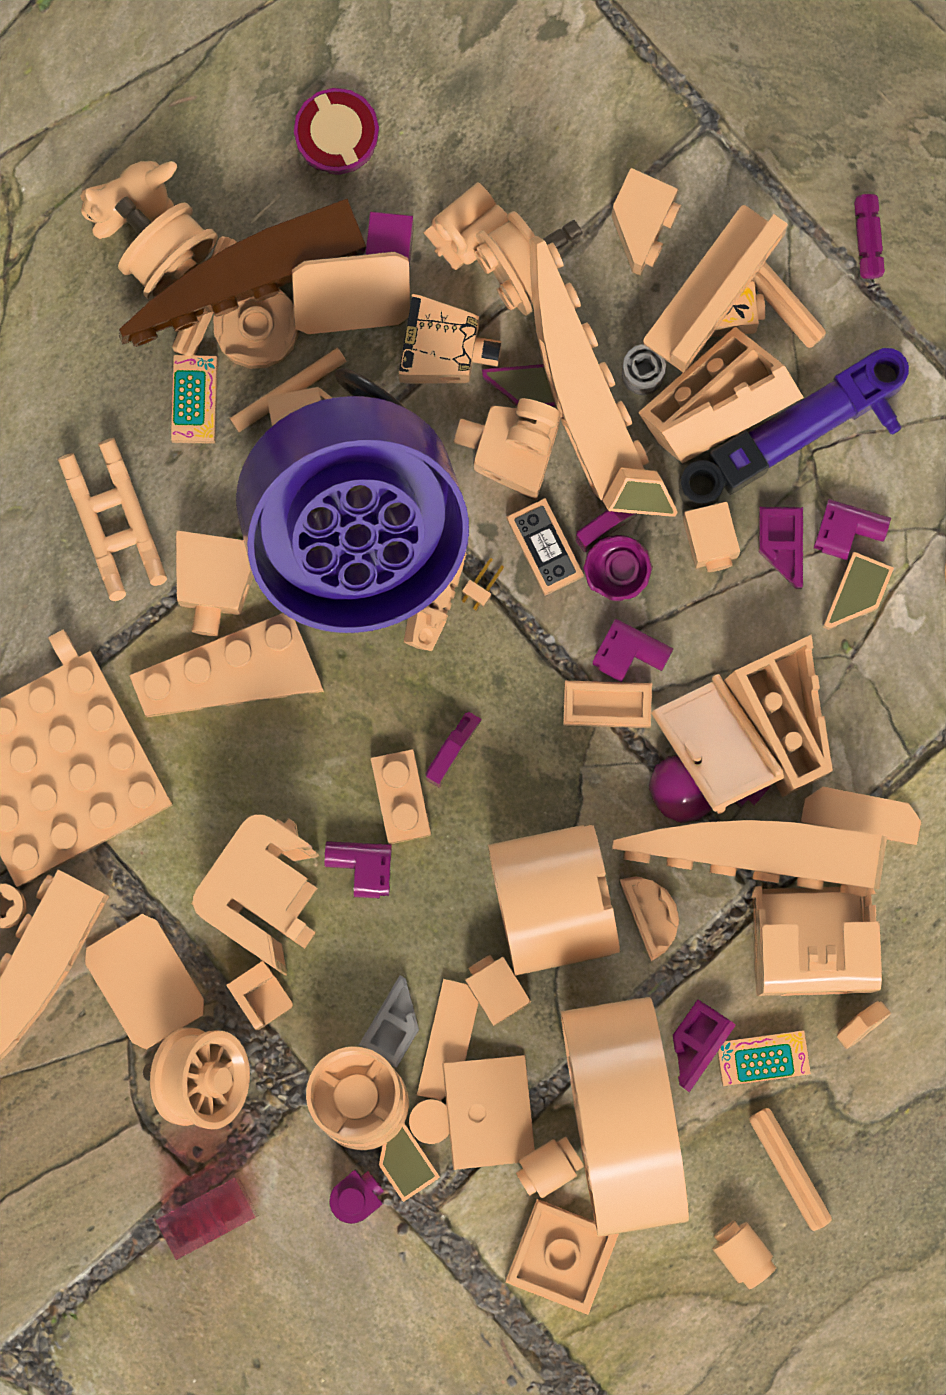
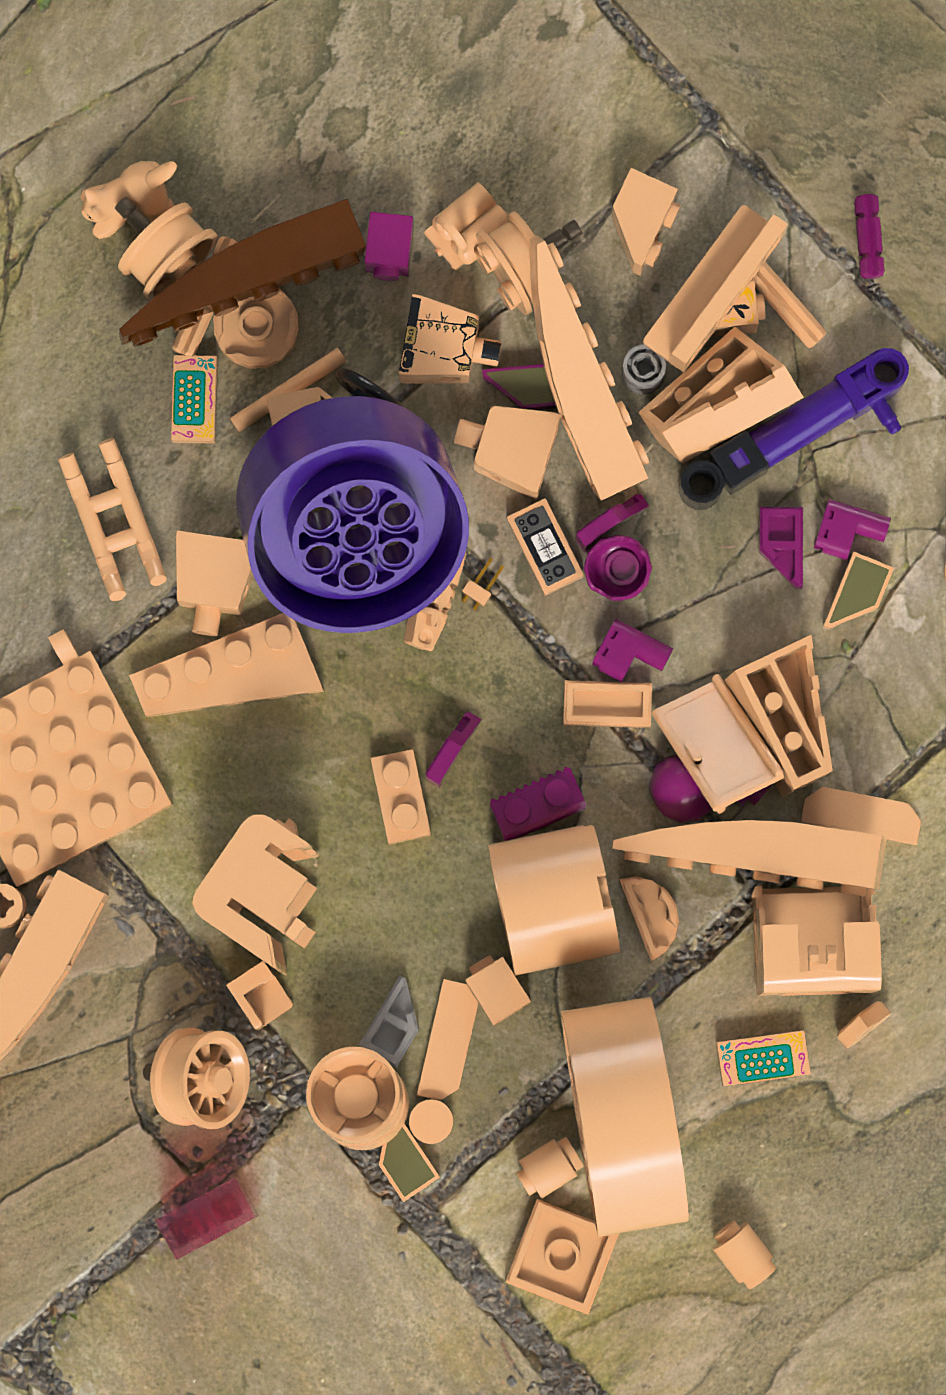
(144, 981): light nougat piece -> none
(336, 131): tile -> none
(351, 293): light nougat piece -> none
(355, 1197): magenta plate -> none
(370, 863): magenta piece -> none
(488, 1111): light nougat piece -> none
(533, 426): light nougat wheel -> none
(537, 804): none -> magenta brick
(639, 493): tile -> none
(698, 1041): magenta tile -> none
(711, 537): light nougat brick -> none
(790, 1169): light nougat axle -> none

